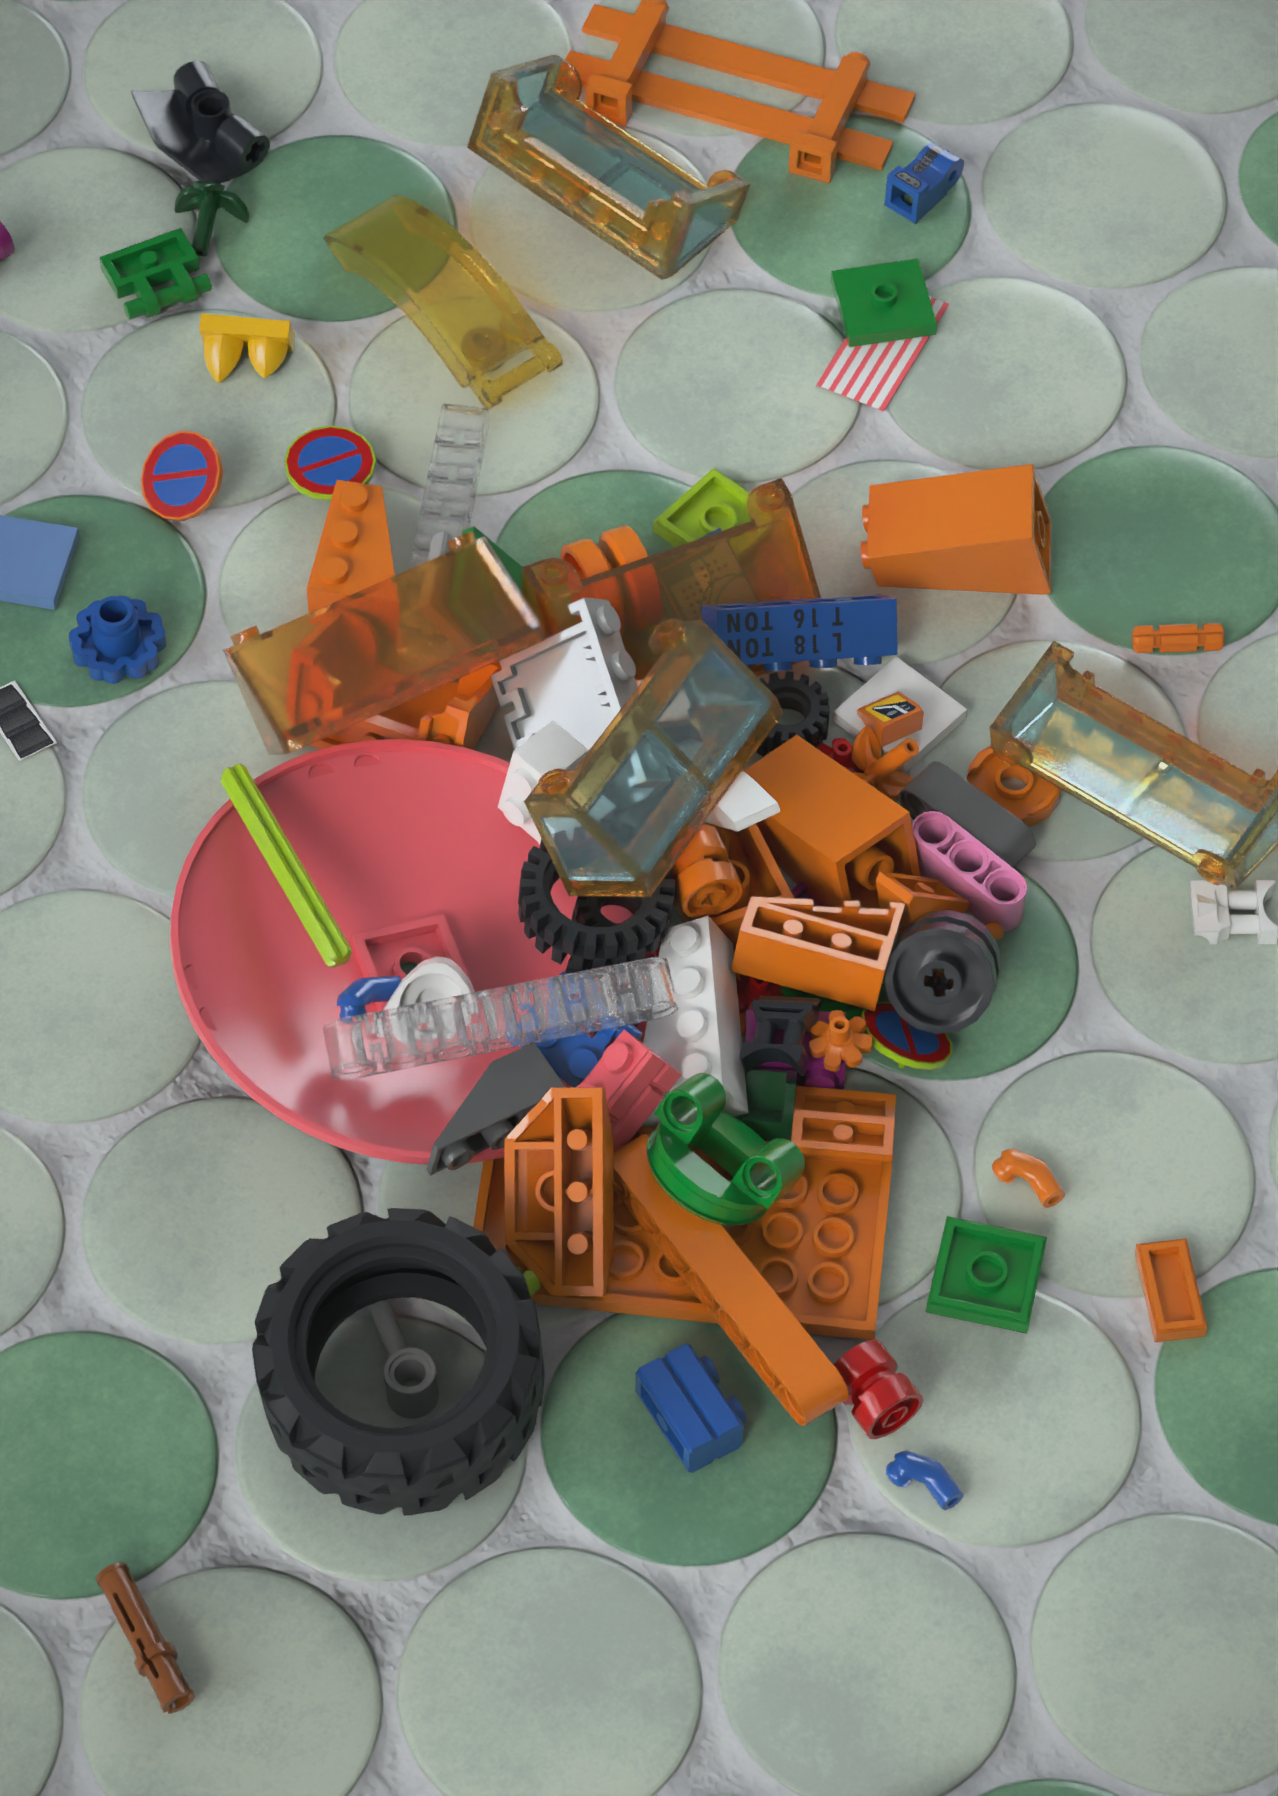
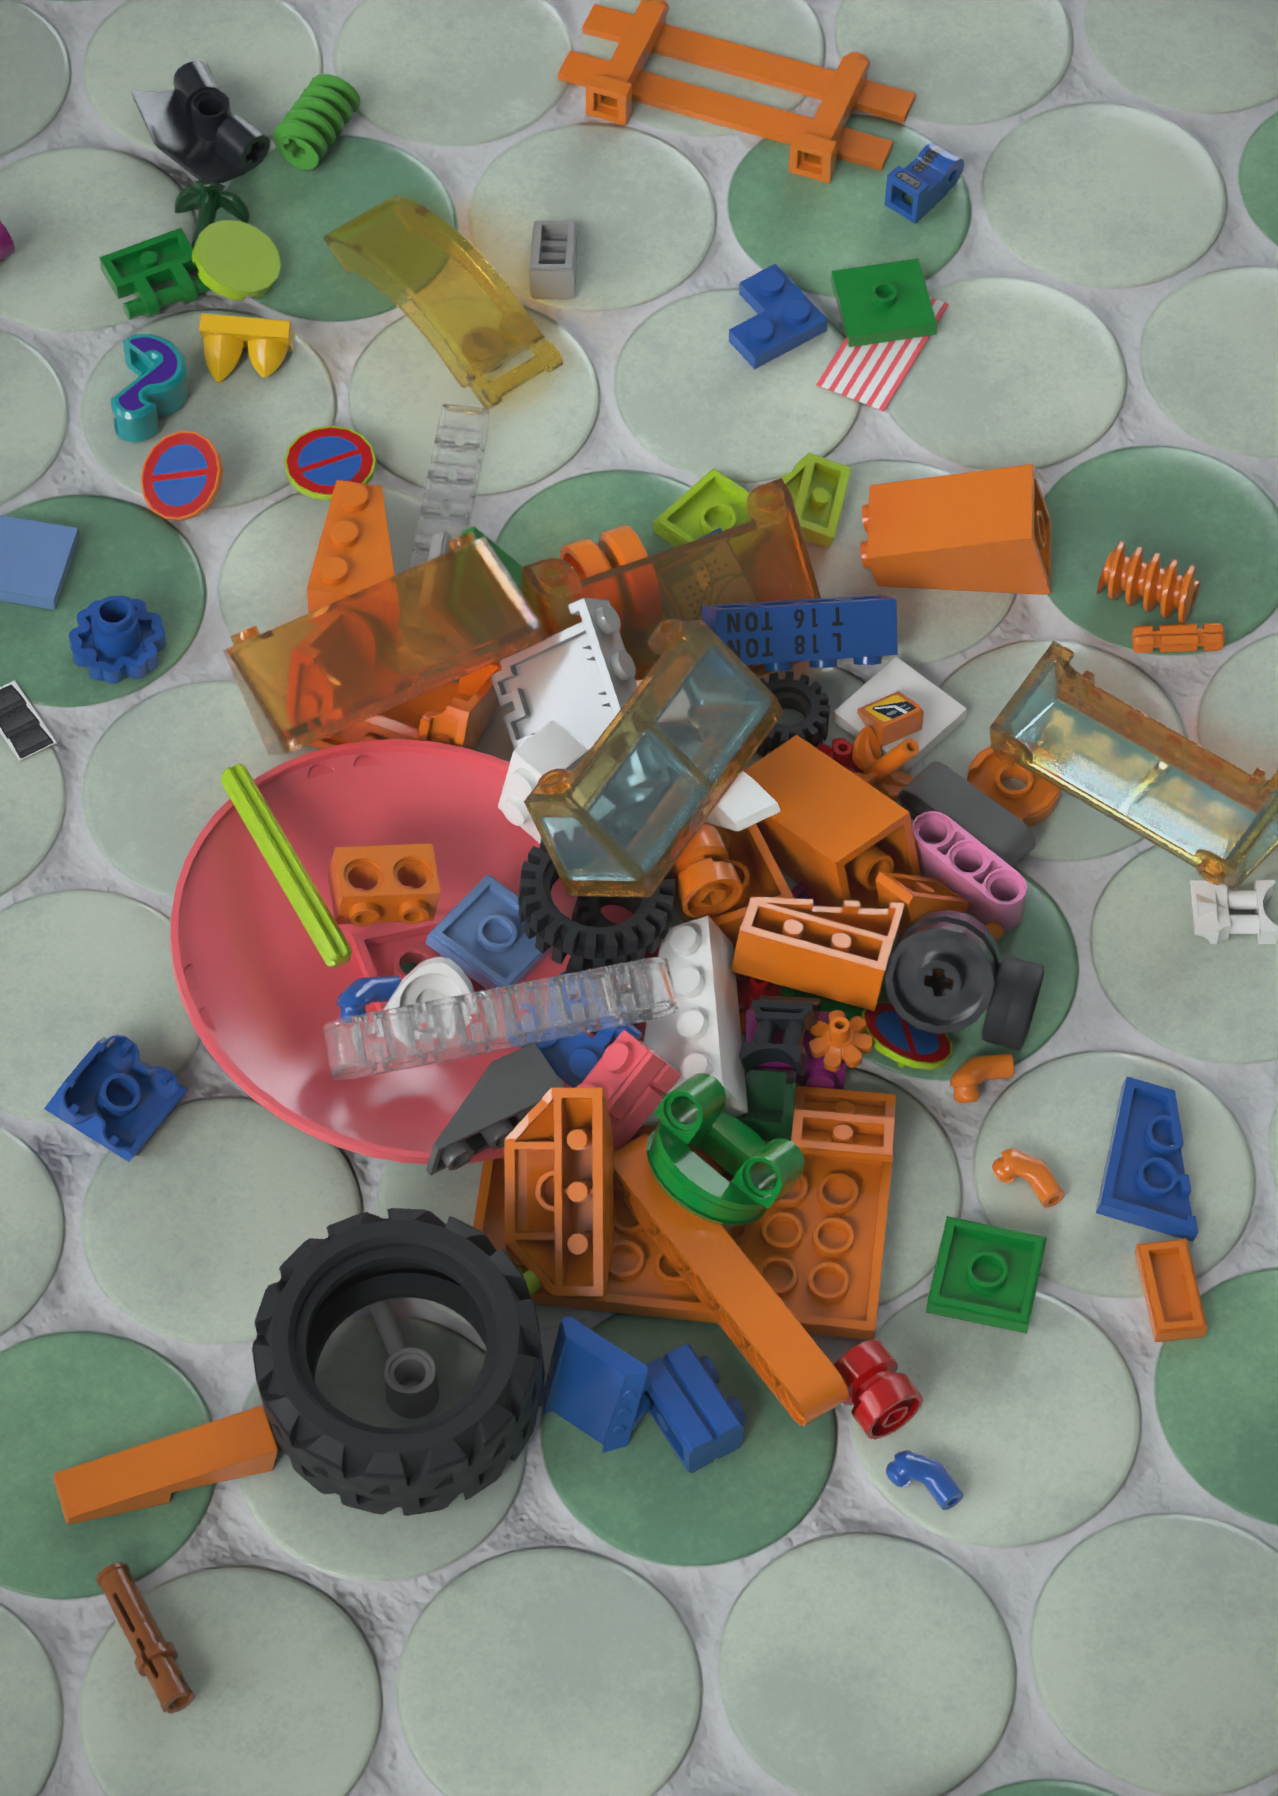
(116, 1096): none -> blue slope
(152, 1471): none -> orange slope
(155, 392): none -> teal animal
(236, 260): none -> lime tile
(315, 120): none -> bright green piece
(384, 874): none -> orange brick
(487, 937): none -> medium blue tile
(553, 262): none -> light grey slope
(595, 1385): none -> blue slope
(598, 171): clear orange windscreen -> none
(782, 319): none -> blue plate
(818, 496): none -> lime wing
(977, 1070): none -> orange arm
(1013, 1003): none -> black tyre
(1145, 1165): none -> blue wing
(1151, 582): none -> orange piece

